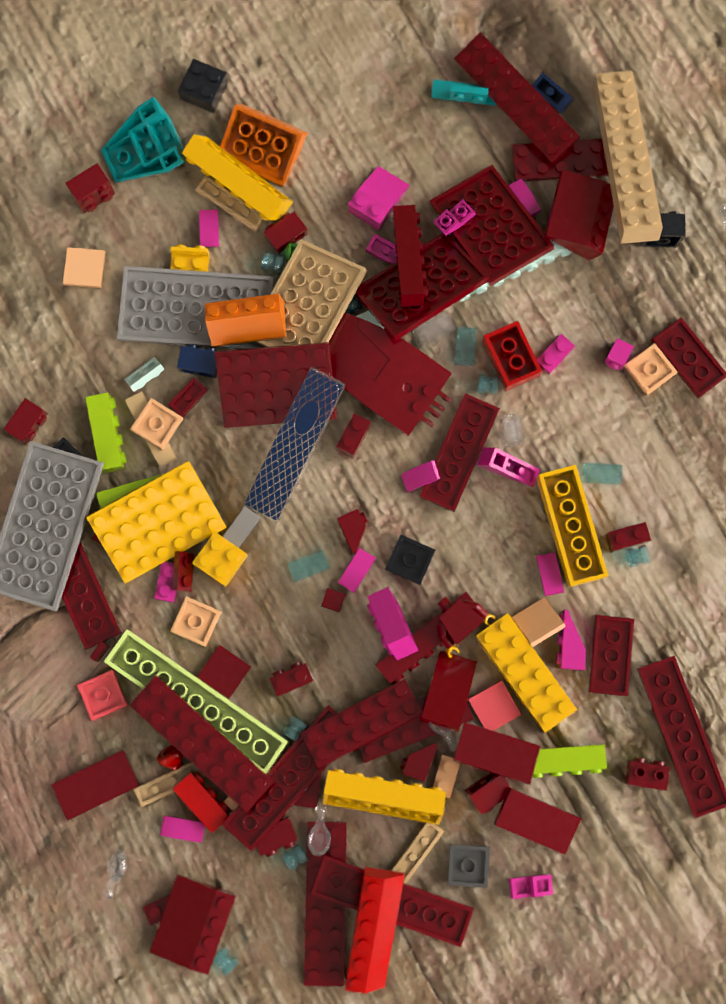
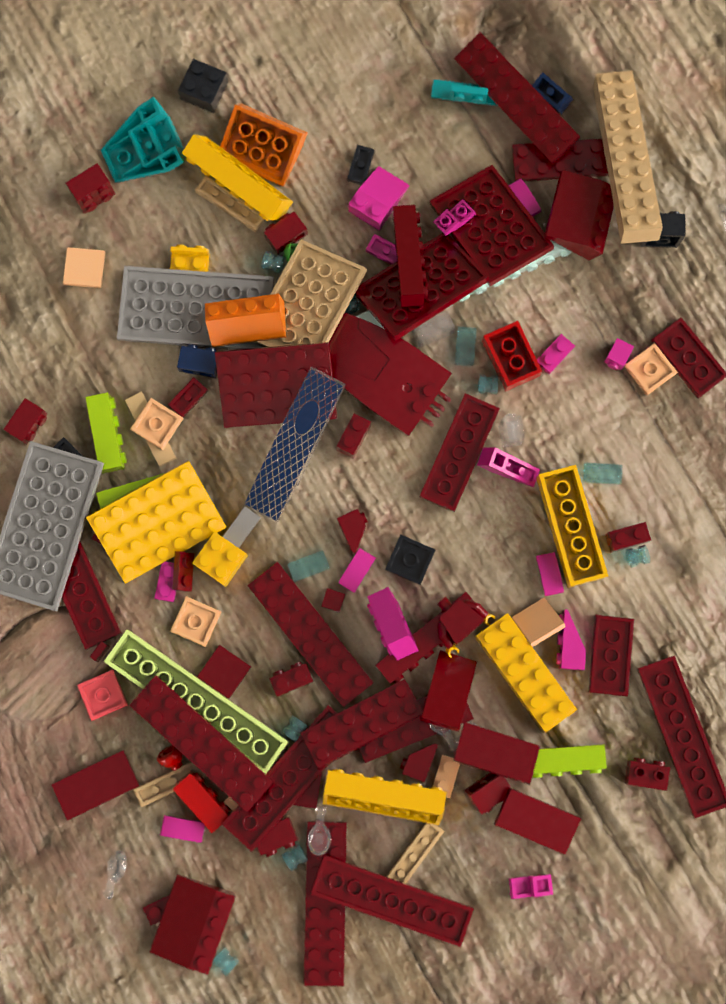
(144, 374): light aqua plate -> none
(209, 228): dark pink slope -> none
(310, 634): none -> dark red plate
(360, 164): none -> black plate
(374, 930): red slope -> none
(420, 476): dark pink slope -> none
(468, 865): dark grey plate -> none
(494, 706): coral tile -> none

